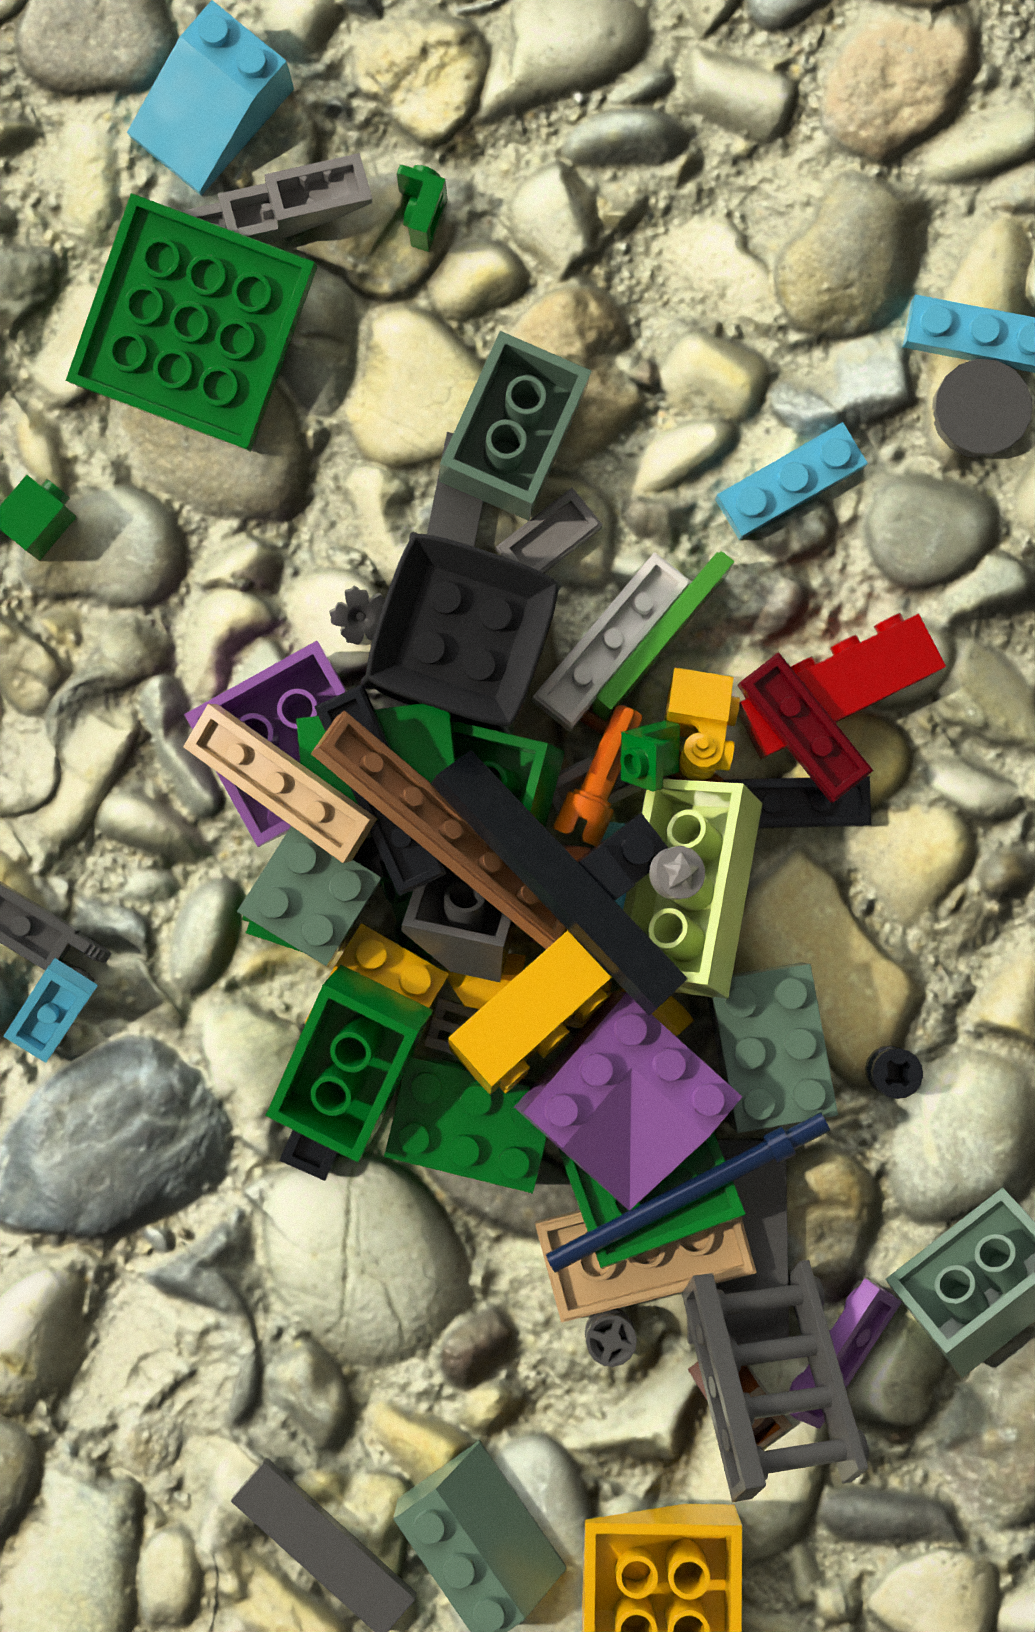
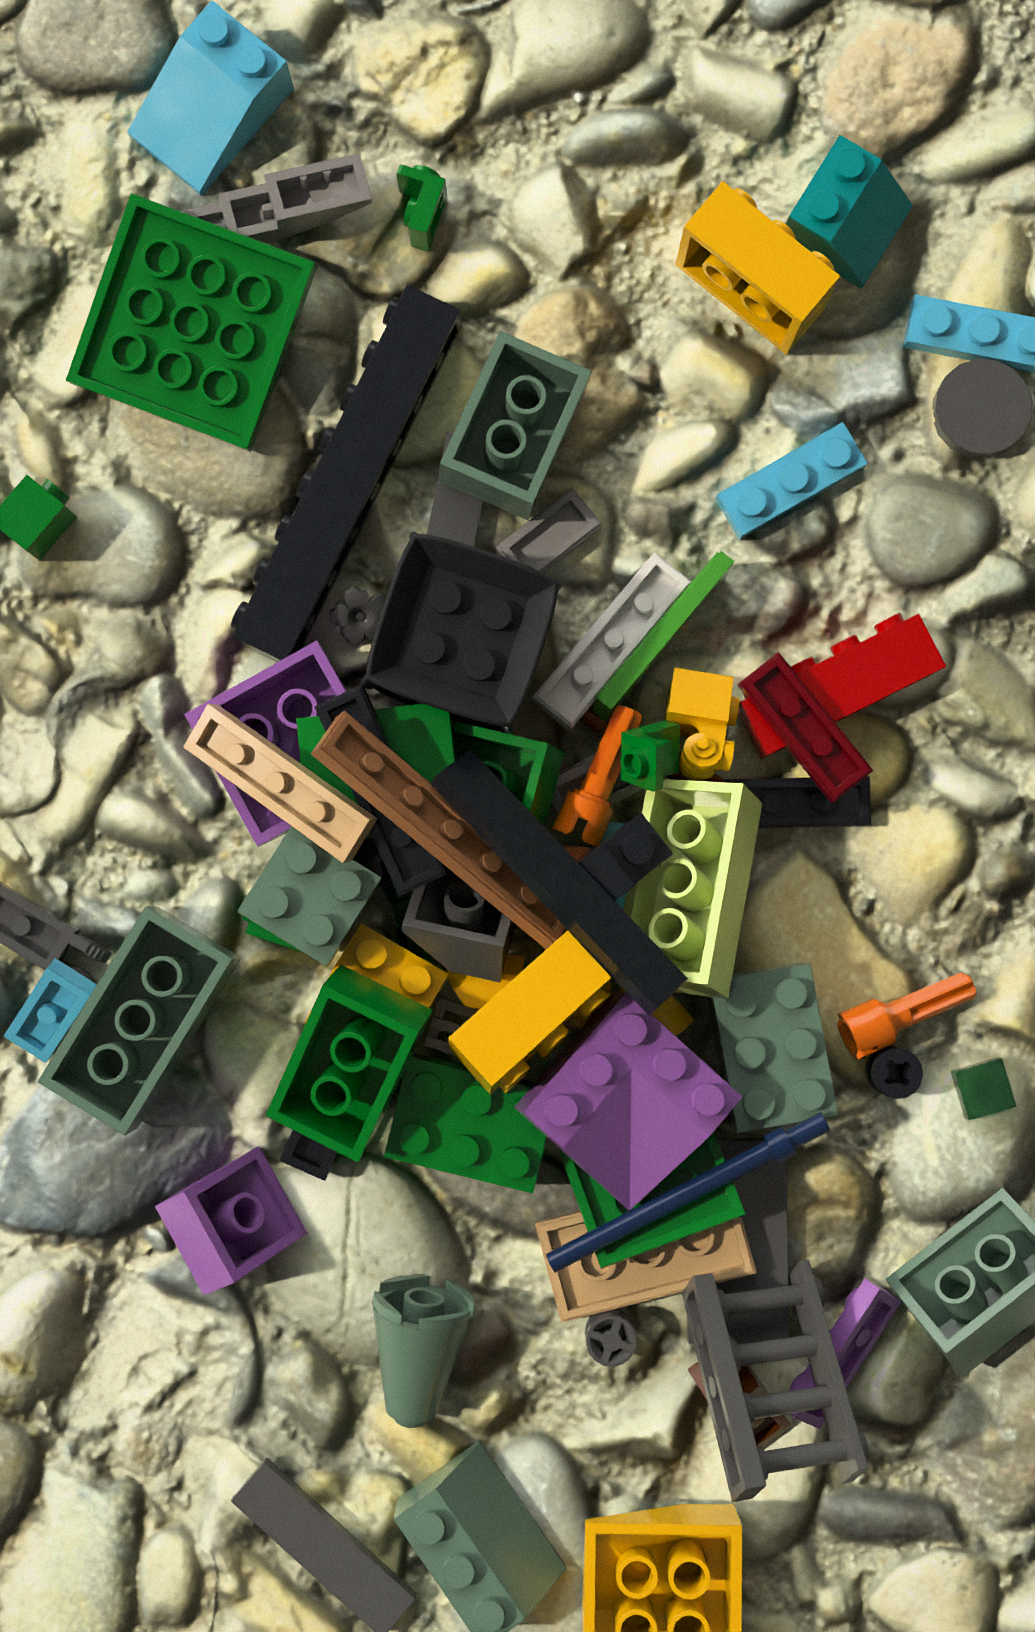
(139, 1020): none -> sand green brick
(231, 1221): none -> medium lavender slope
(348, 475): none -> black brick
(418, 1343): none -> sand green cone
(677, 873): light grey tile -> none
(755, 266): none -> yellow brick
(850, 211): none -> teal slope
(876, 1025): none -> orange piece
(983, 1088): none -> clear green tile

